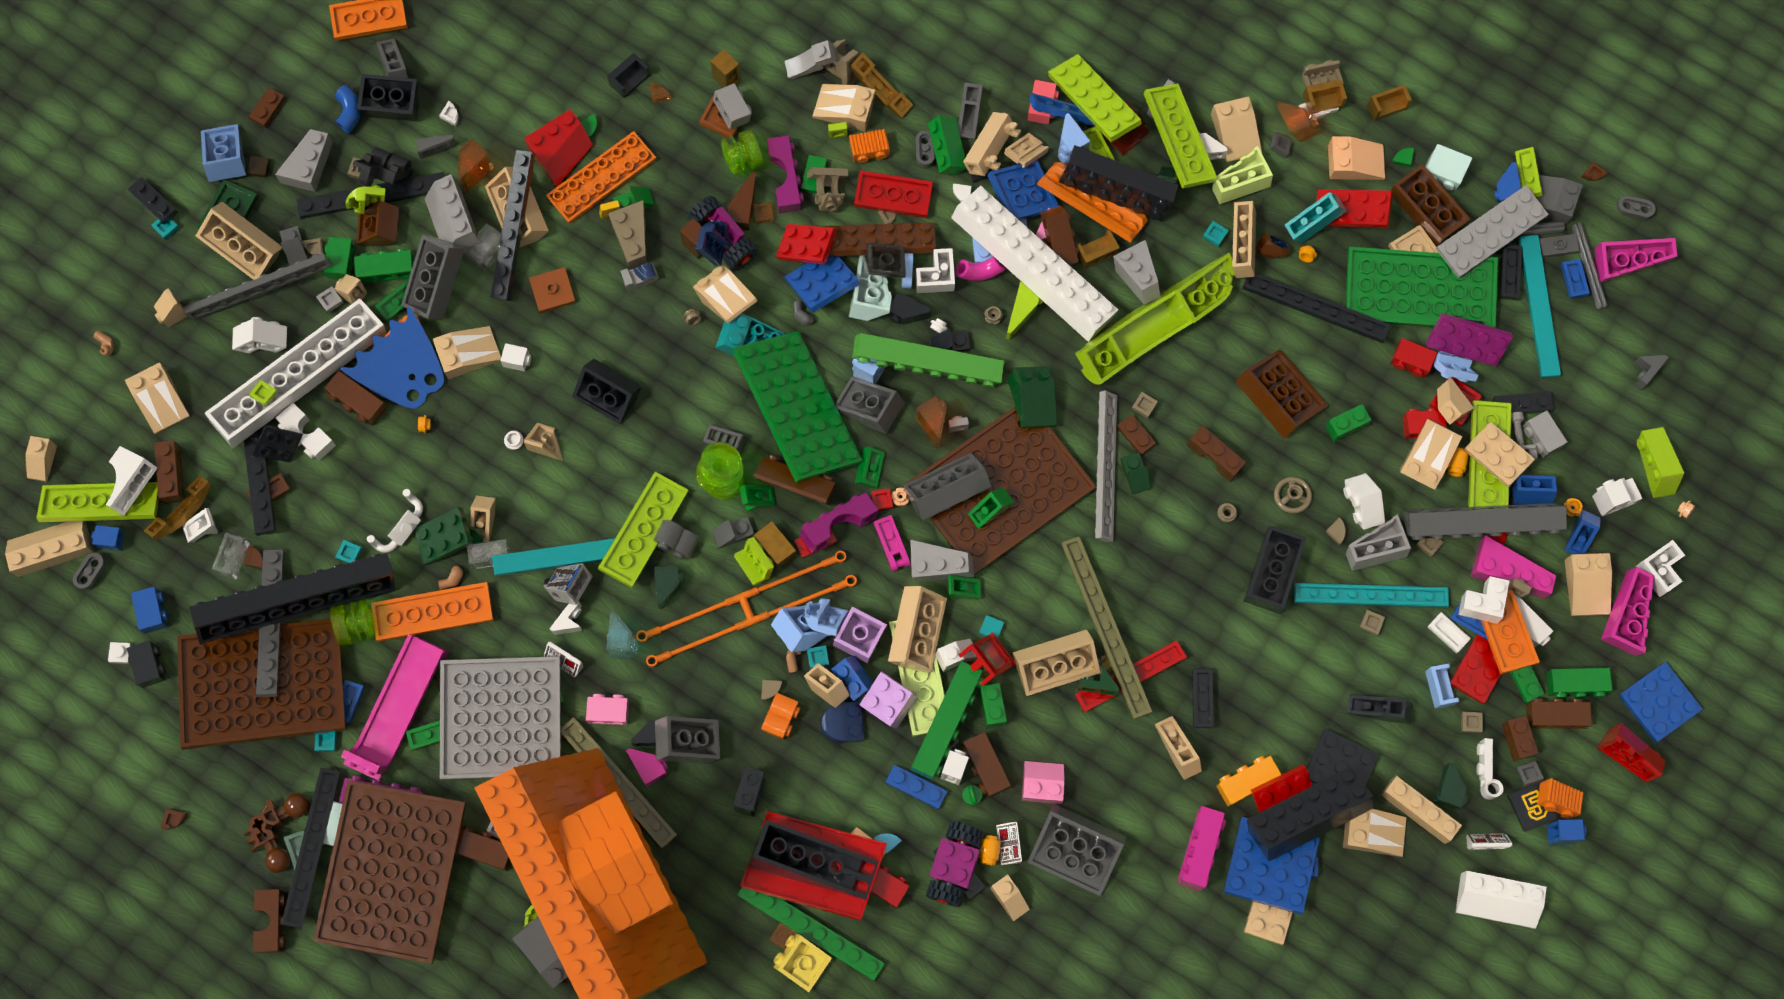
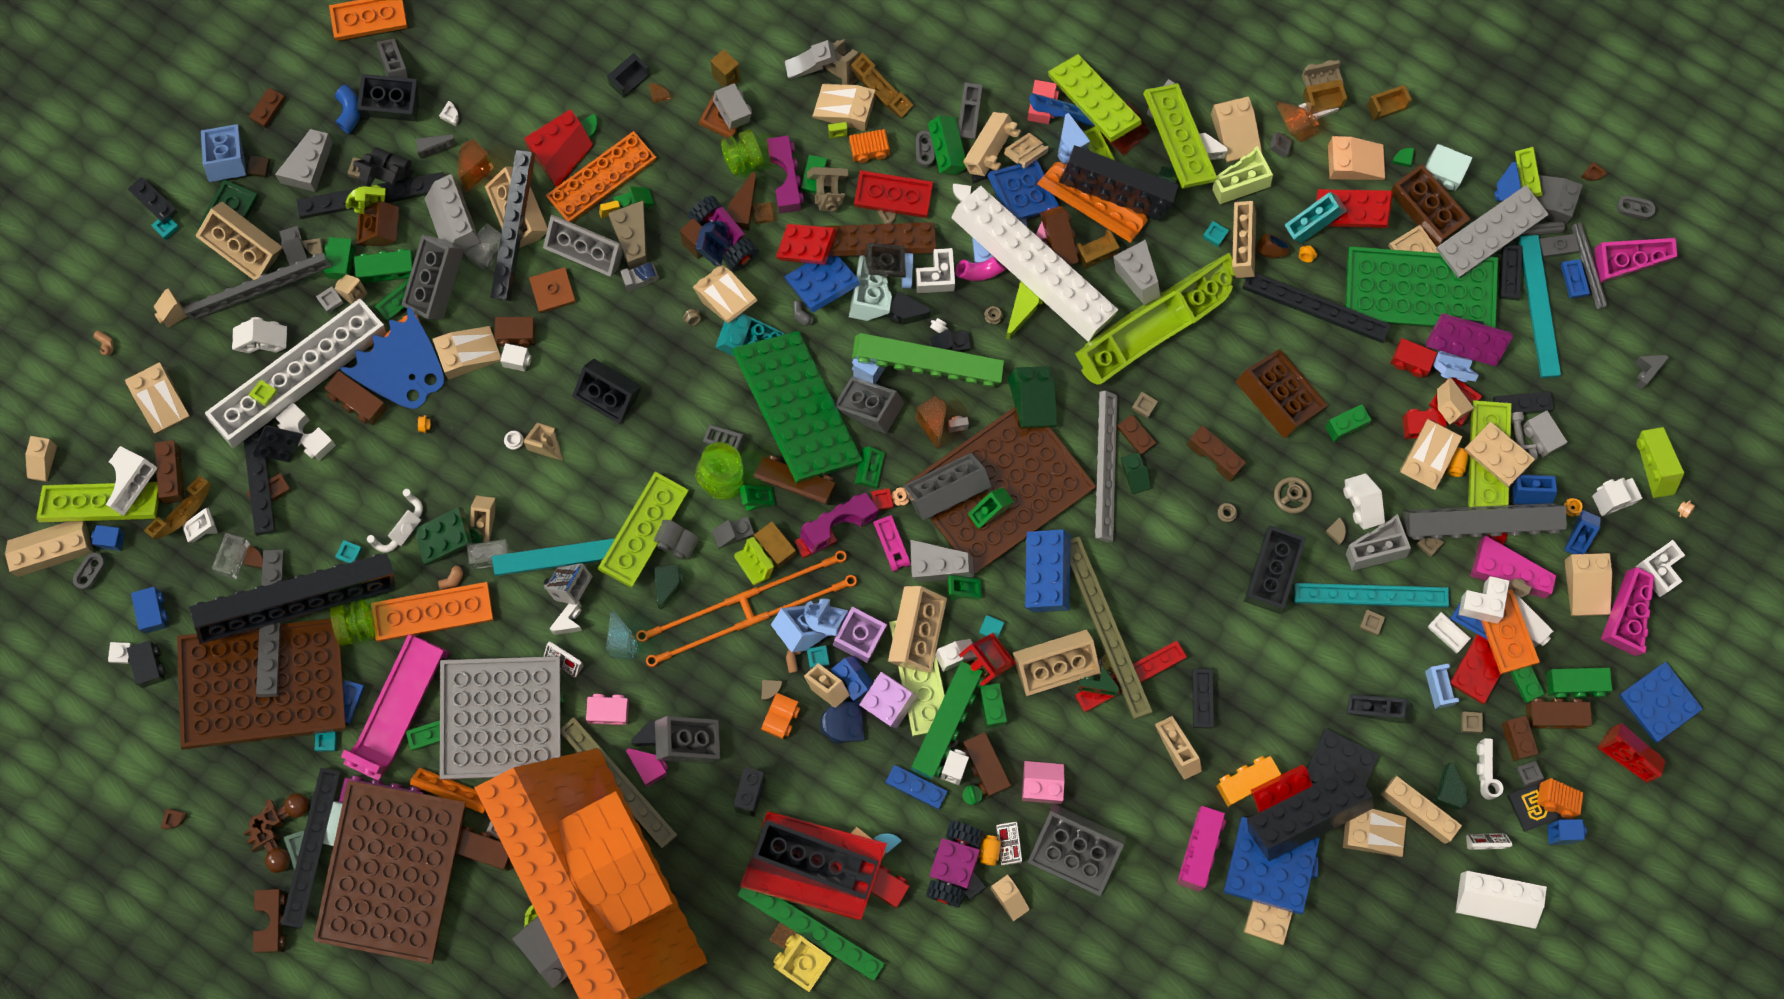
(447, 789): none -> orange plate
(515, 331): none -> reddish brown brick
(583, 246): none -> light grey slope
(1048, 571): none -> blue brick

